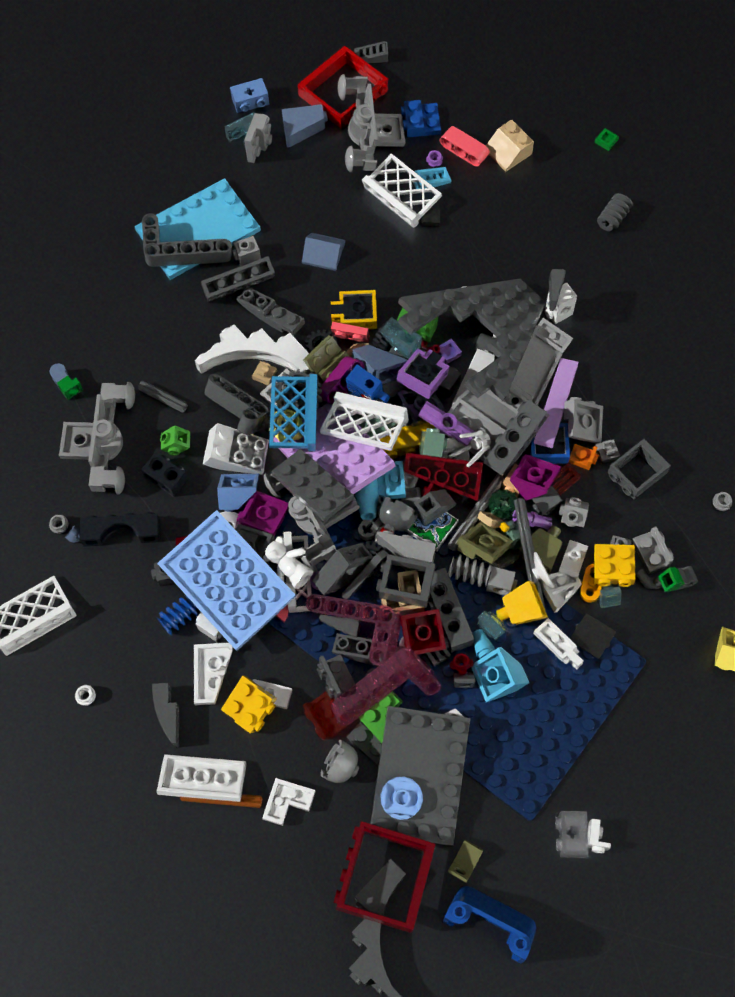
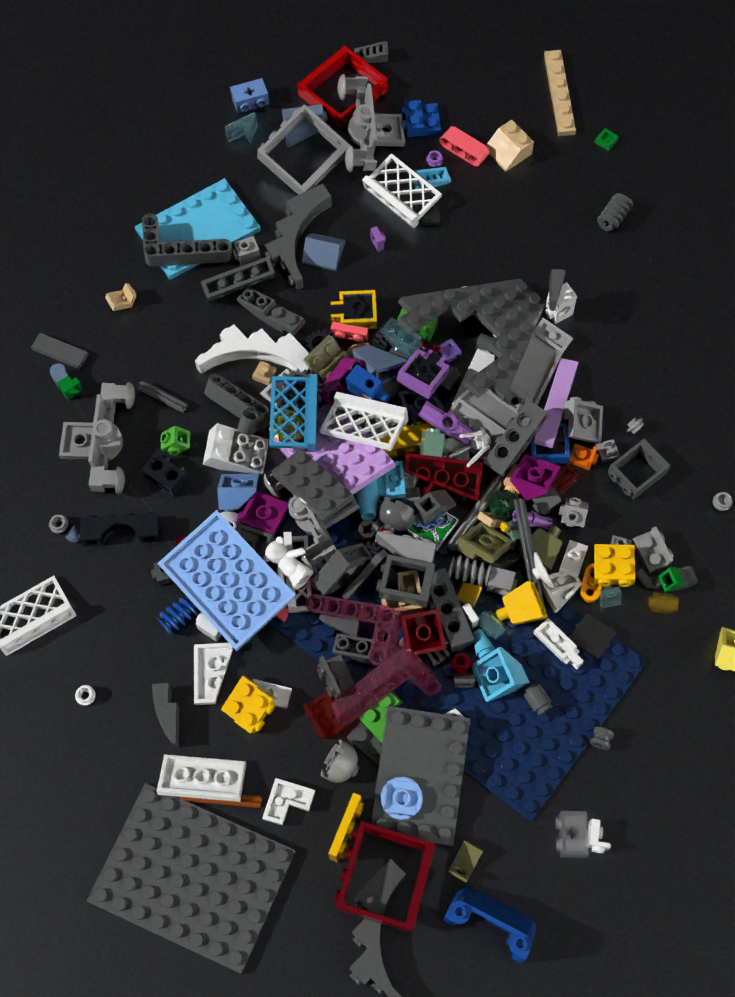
(59, 350): none -> dark grey tile
(121, 299): none -> tan bracket
(192, 877): none -> dark grey plate
(258, 136): light grey plate -> none
(287, 125): none -> light grey window
(300, 213): none -> dark grey arch
(346, 828): none -> yellow plate
(378, 238): none -> medium lavender plate
(469, 594): none -> yellow slope
(470, 615): none -> white tile
(538, 699): none -> dark grey brick
(559, 93): none -> tan plate
(602, 738): none -> dark grey wheel
(635, 425): none -> light grey plate
(663, 603): none -> clear yellow brick

